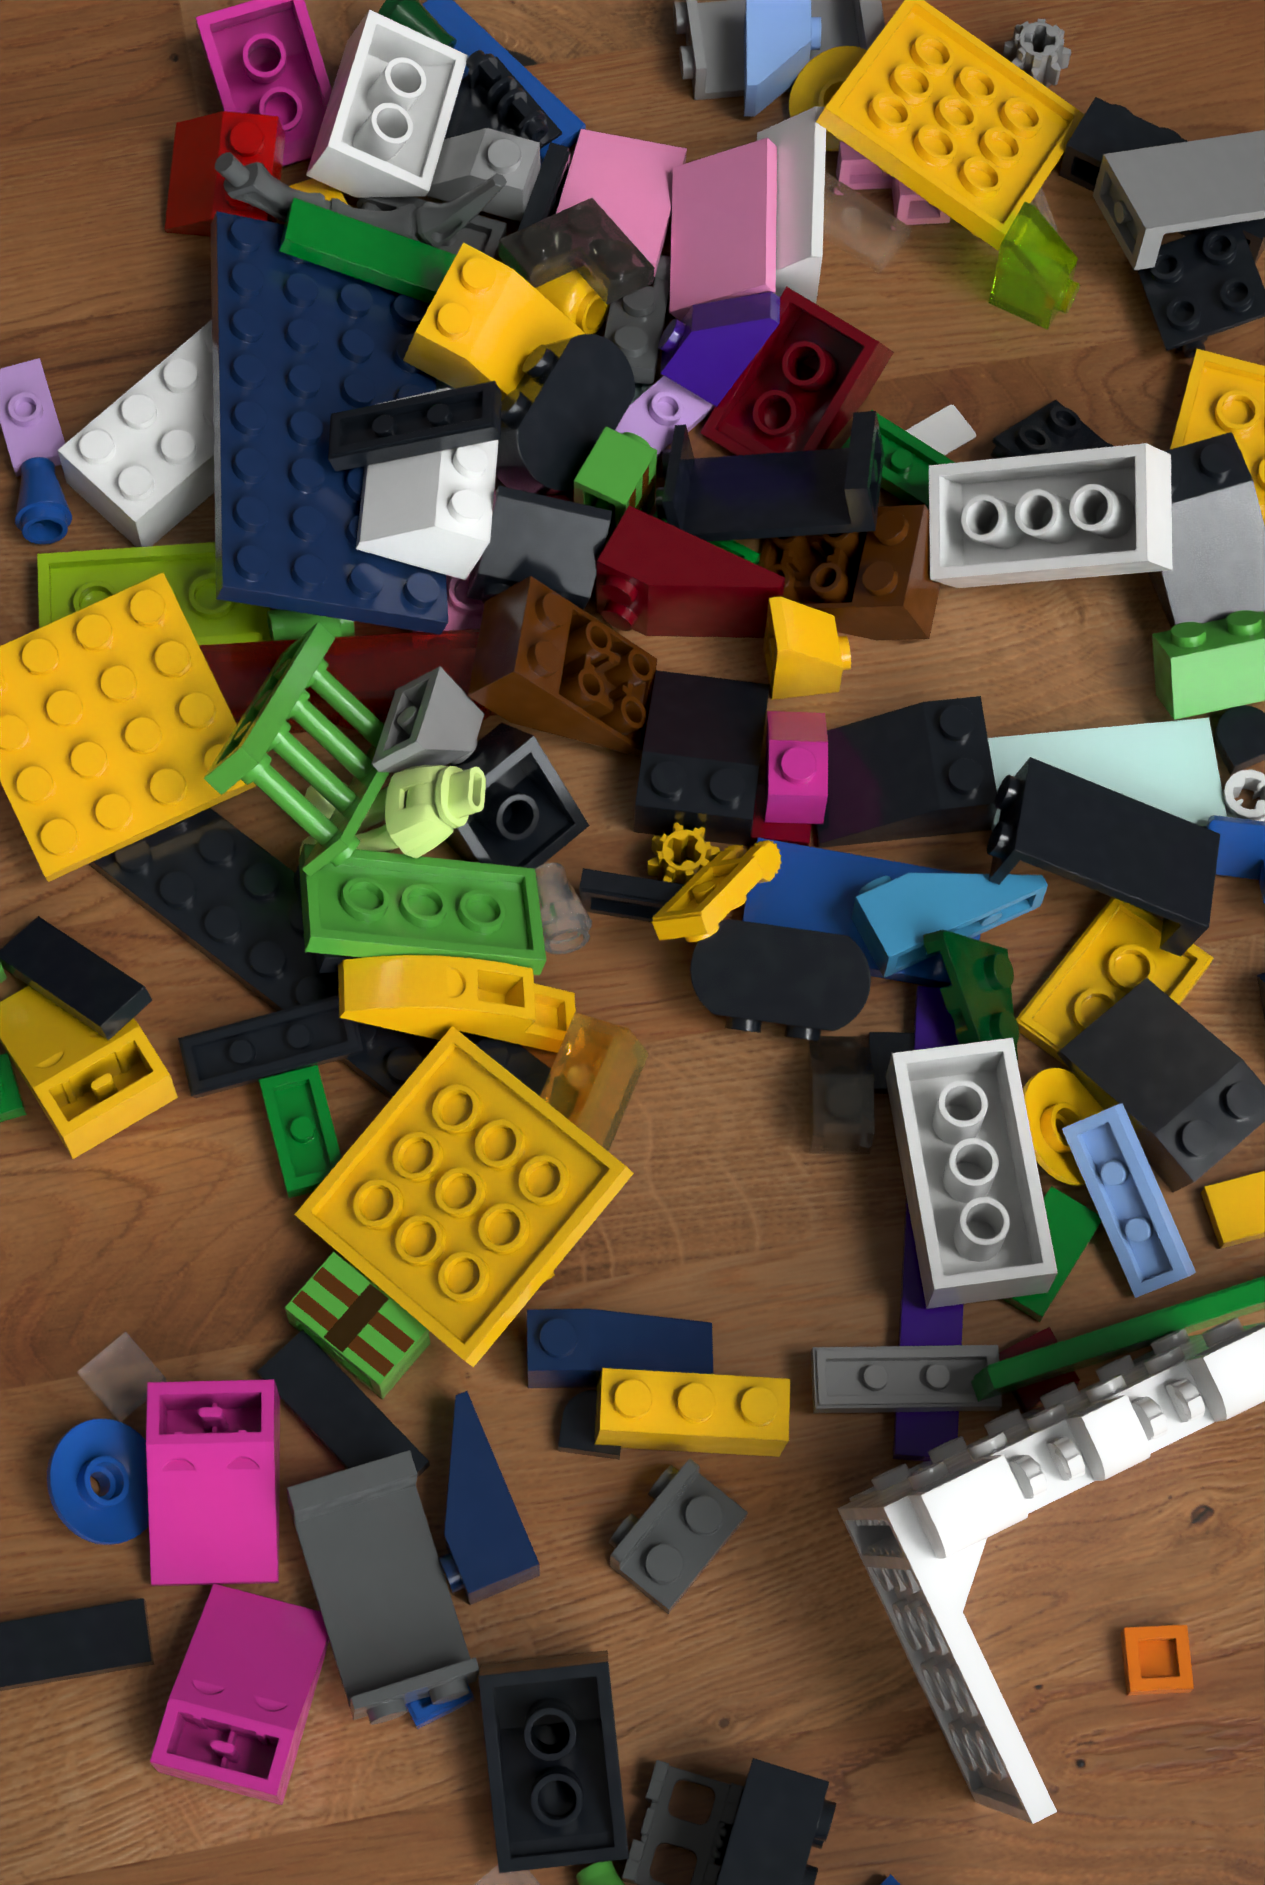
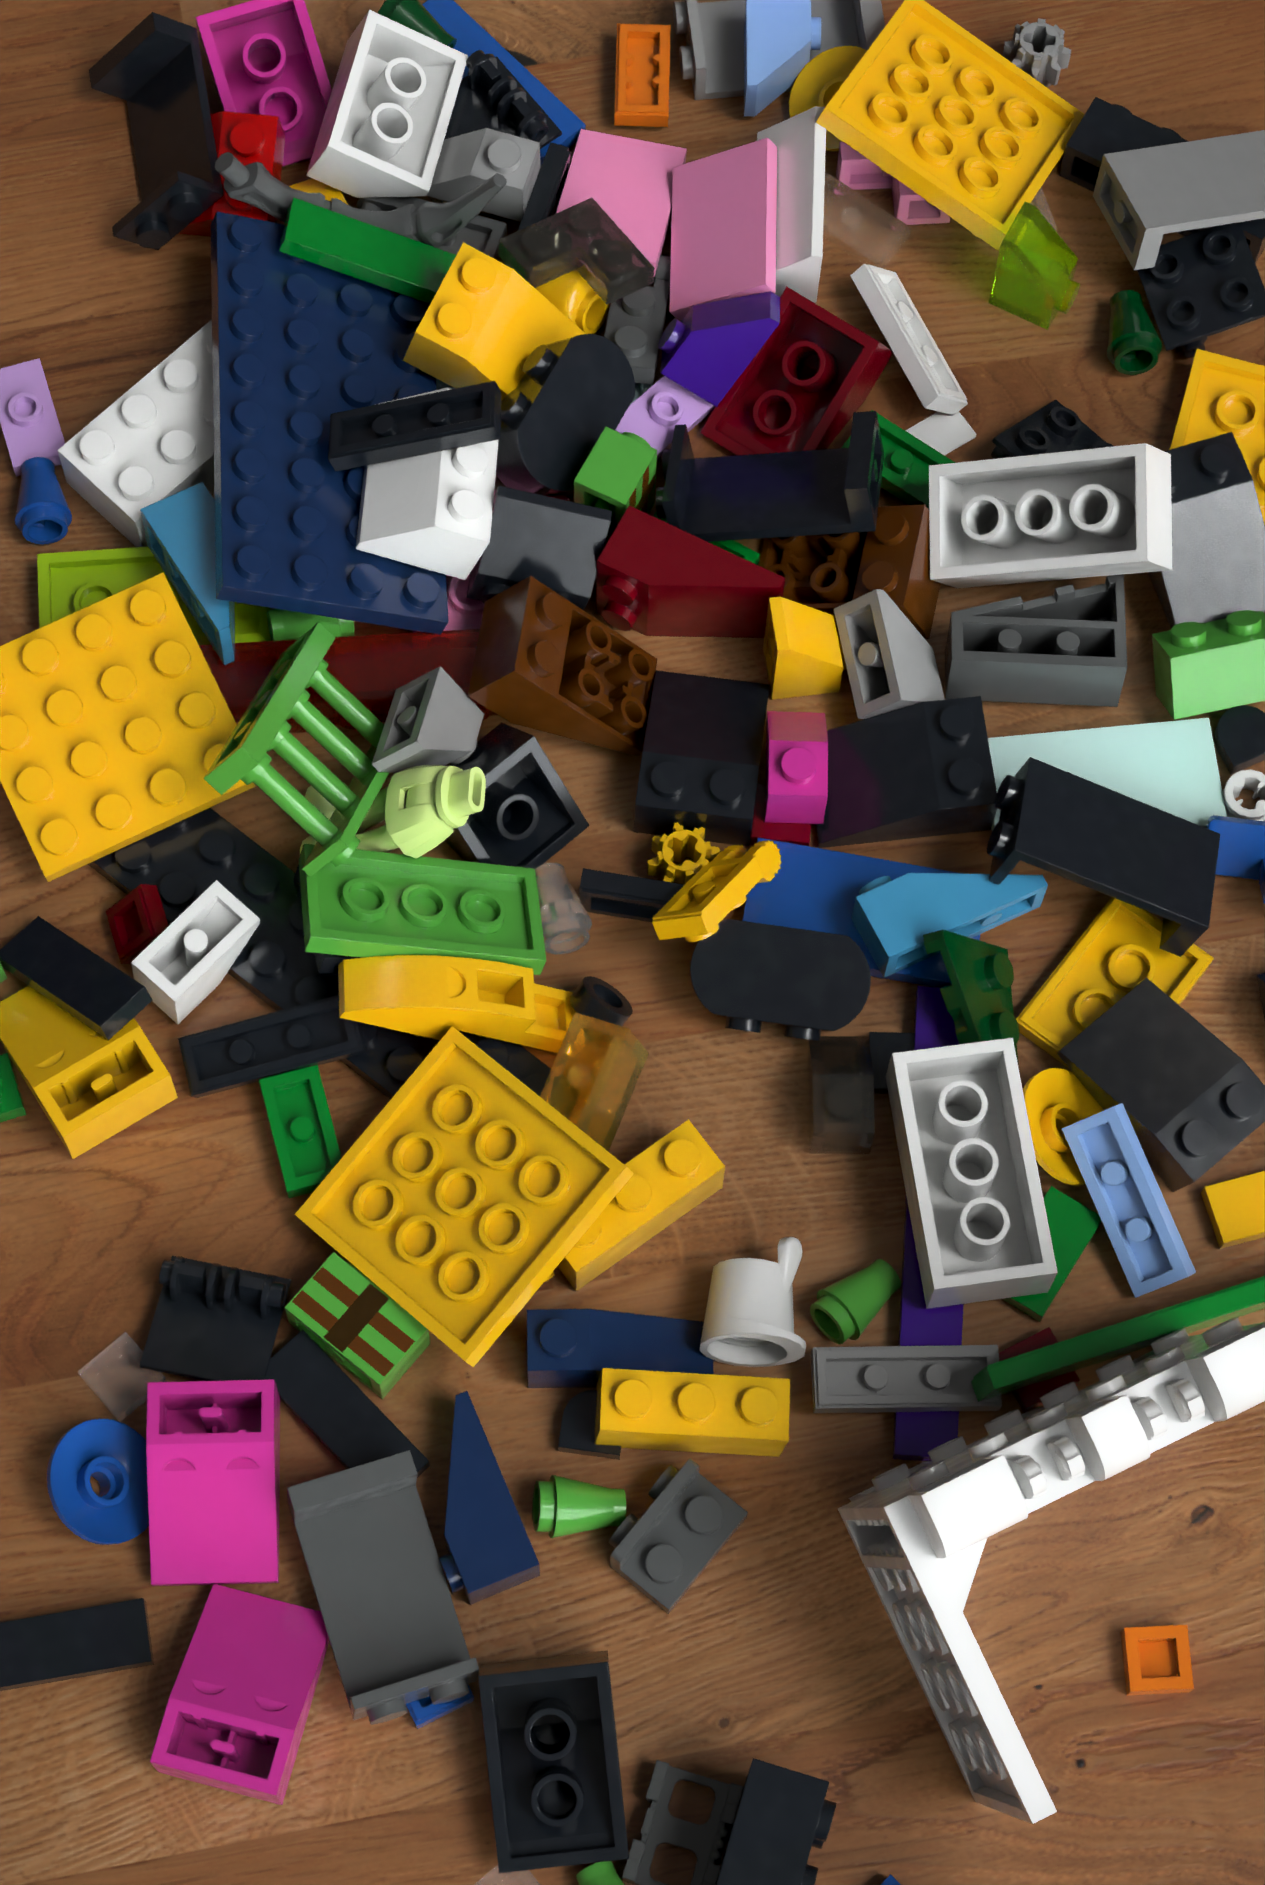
(136, 921): none -> dark red tile
(170, 124): none -> black panel
(183, 542): none -> dark azure slope
(195, 951): none -> white slope
(214, 1321): none -> black hinge
(574, 1506): none -> bright green cone
(600, 1001): none -> black tile
(642, 75): none -> orange plate
(665, 1185): none -> yellow brick
(752, 1310): none -> white hat
(853, 1302): none -> bright green cone
(885, 656): none -> light grey slope
(909, 339): none -> white tile
(1041, 649): none -> dark grey wedge
(1131, 337): none -> dark green cone

